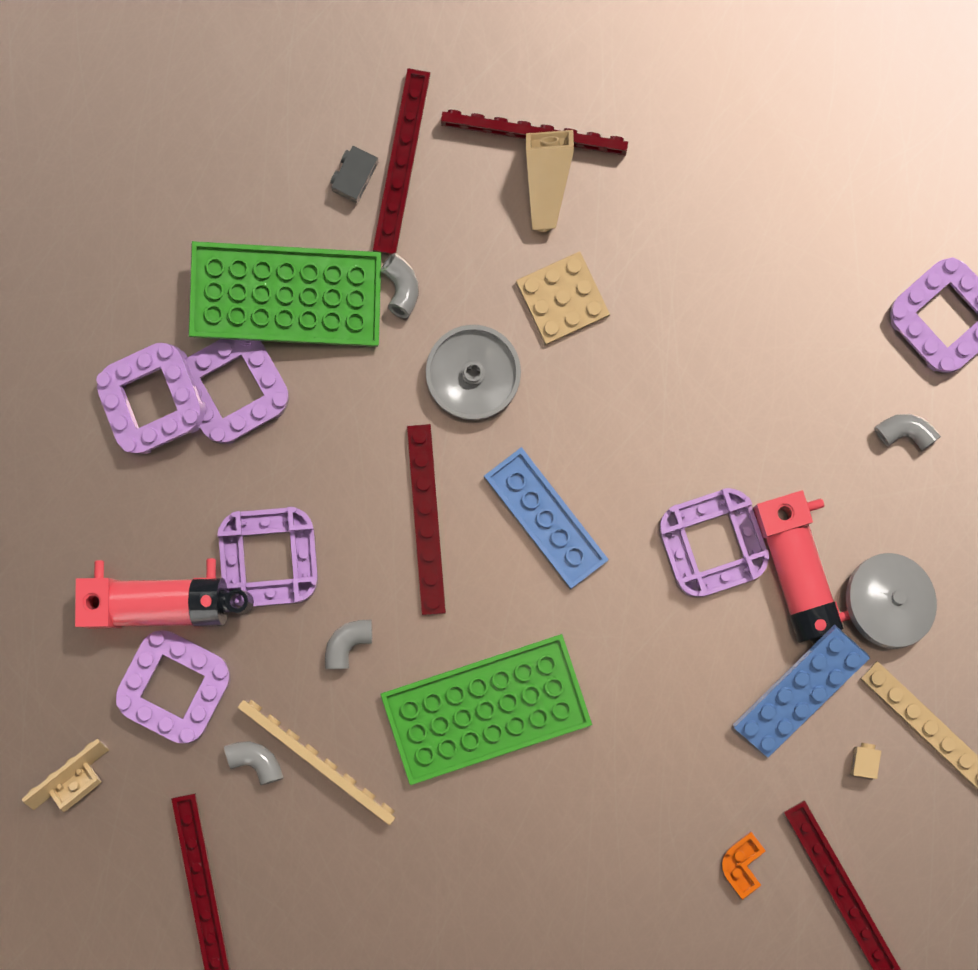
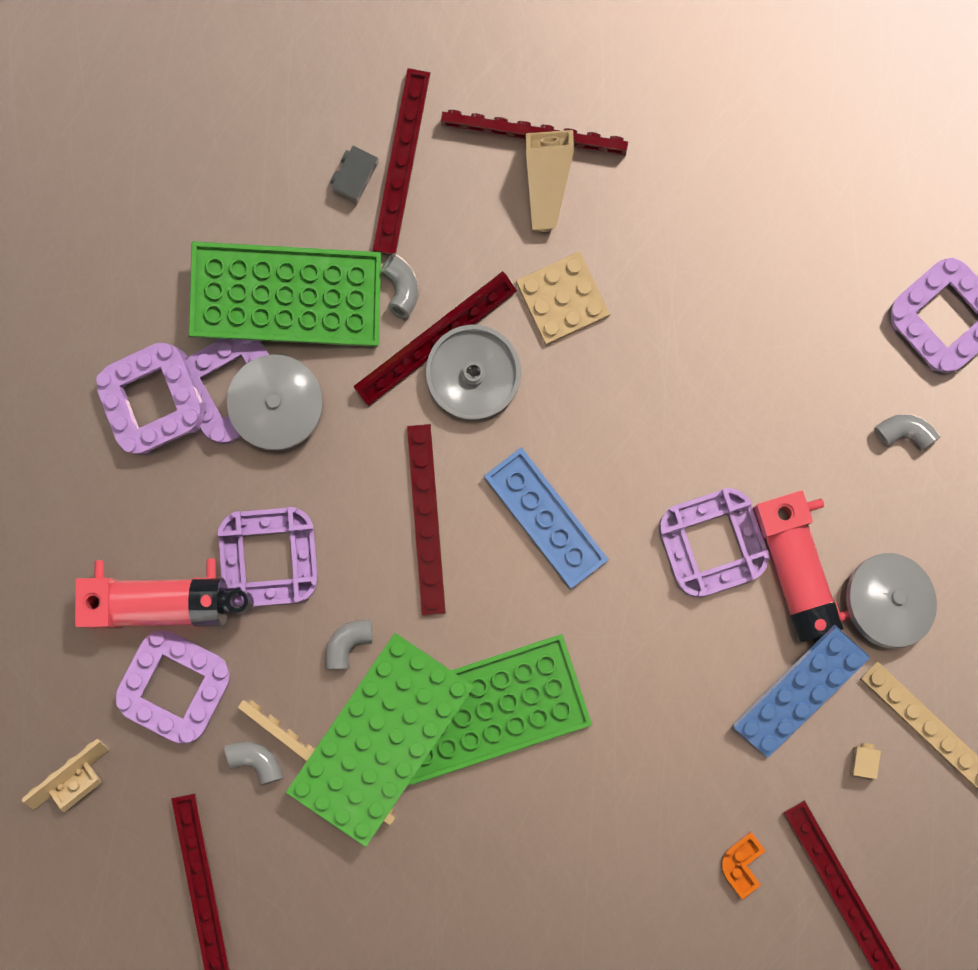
(274, 402): none -> light grey dish
(380, 739): none -> bright green plate
(418, 350): none -> dark red plate

